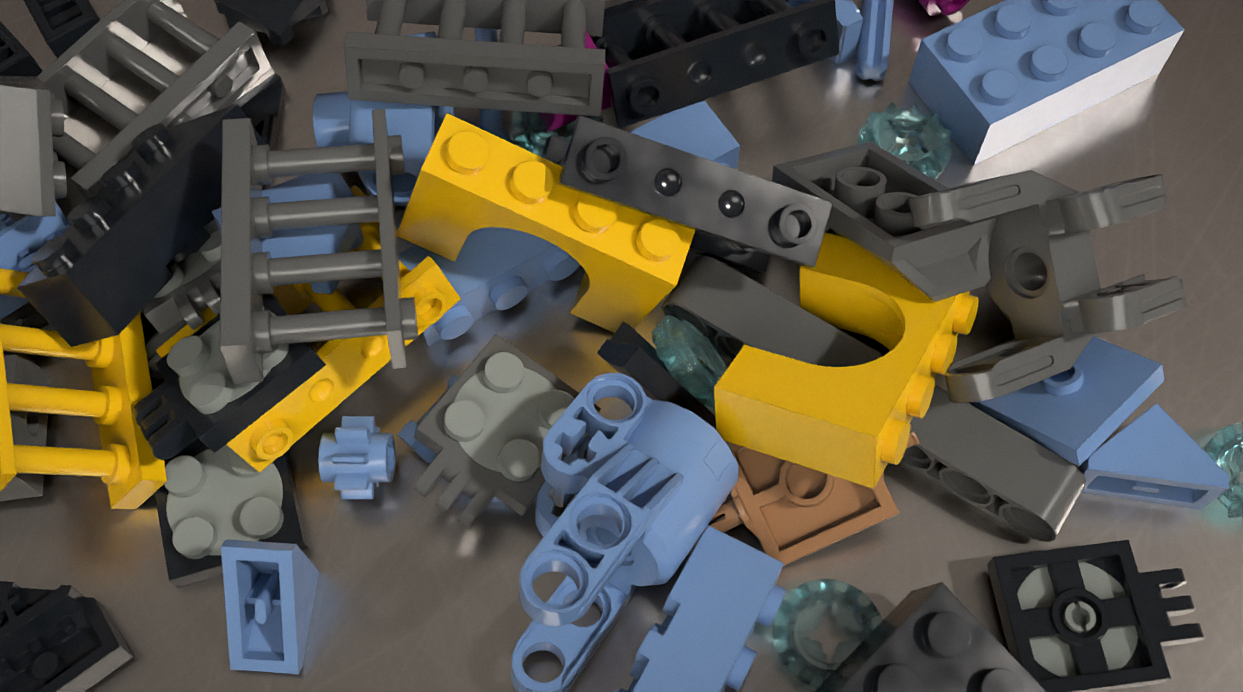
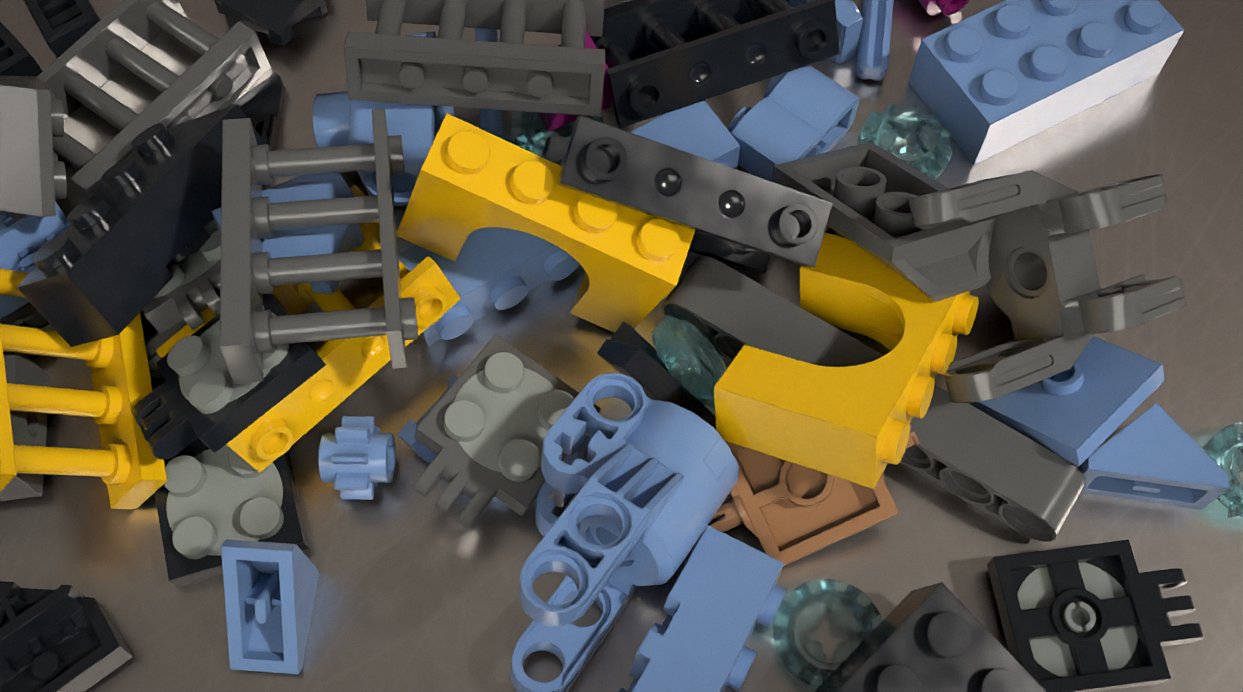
(795, 120): none -> medium blue brick

